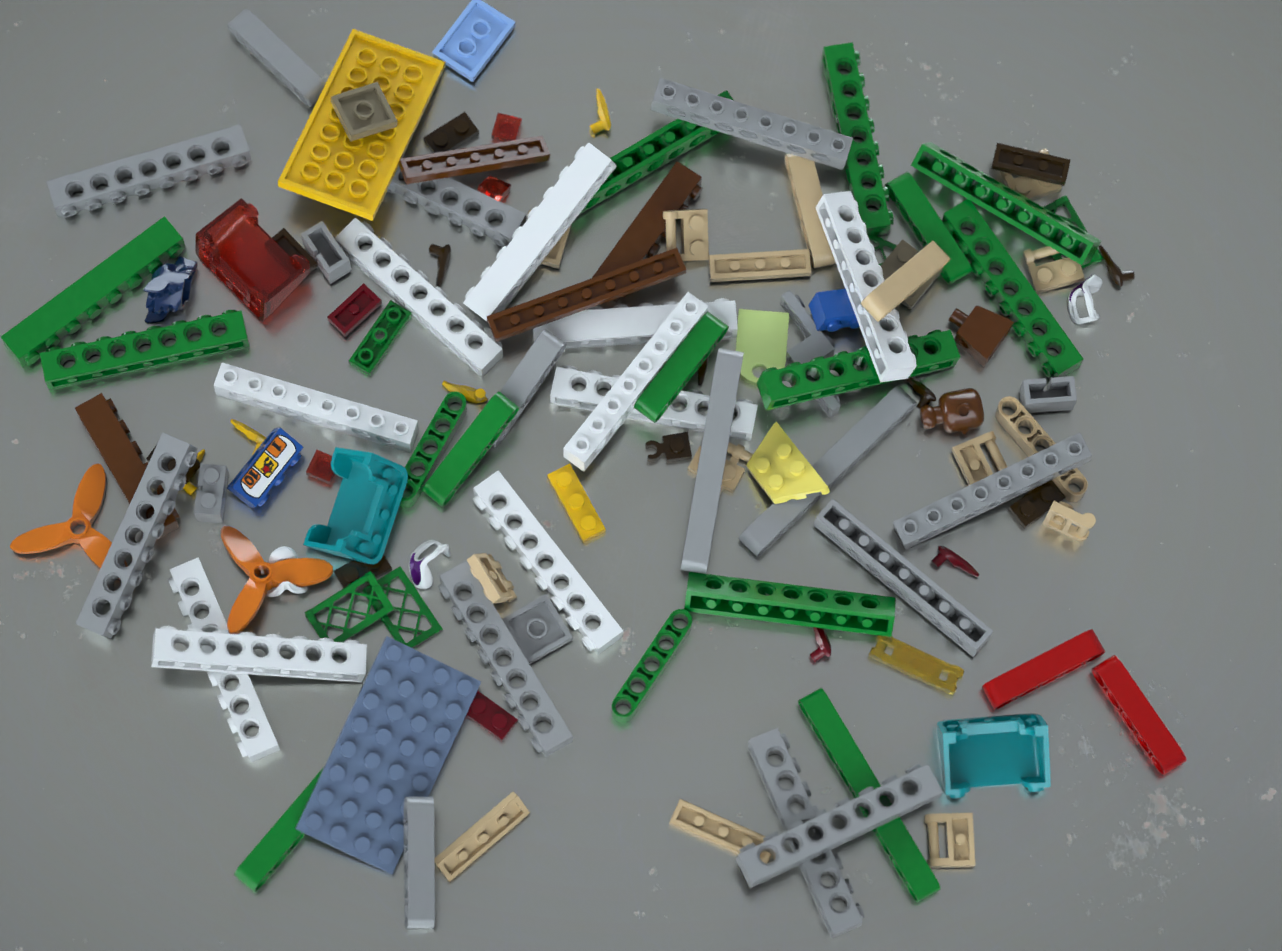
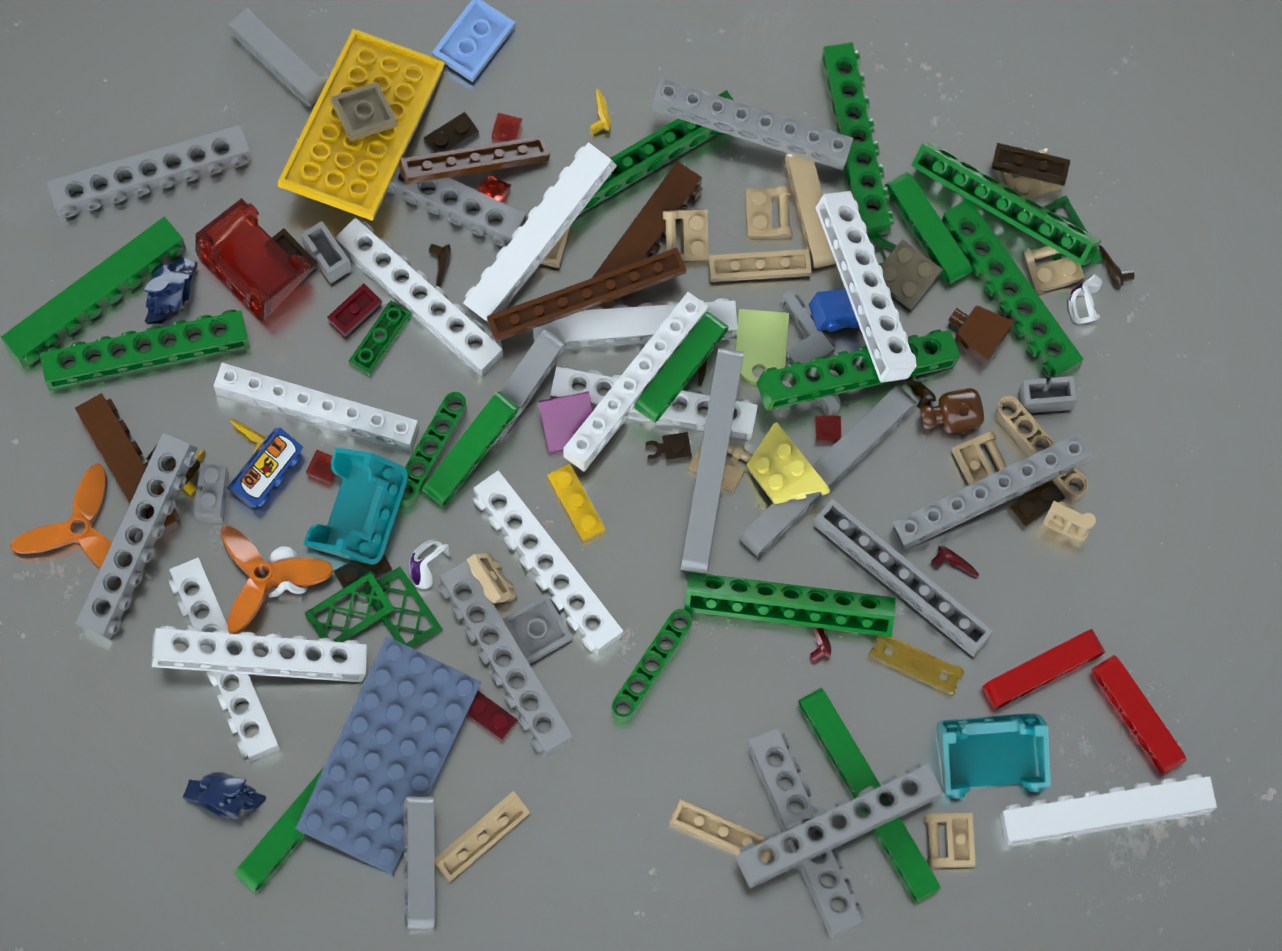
(223, 794): none -> dark blue piece
(471, 394): yellow bar -> none
(563, 416): none -> magenta tile
(760, 213): none -> tan plate
(827, 429): none -> clear red plate
(905, 281): tan beam -> none
(1107, 811): none -> white brick

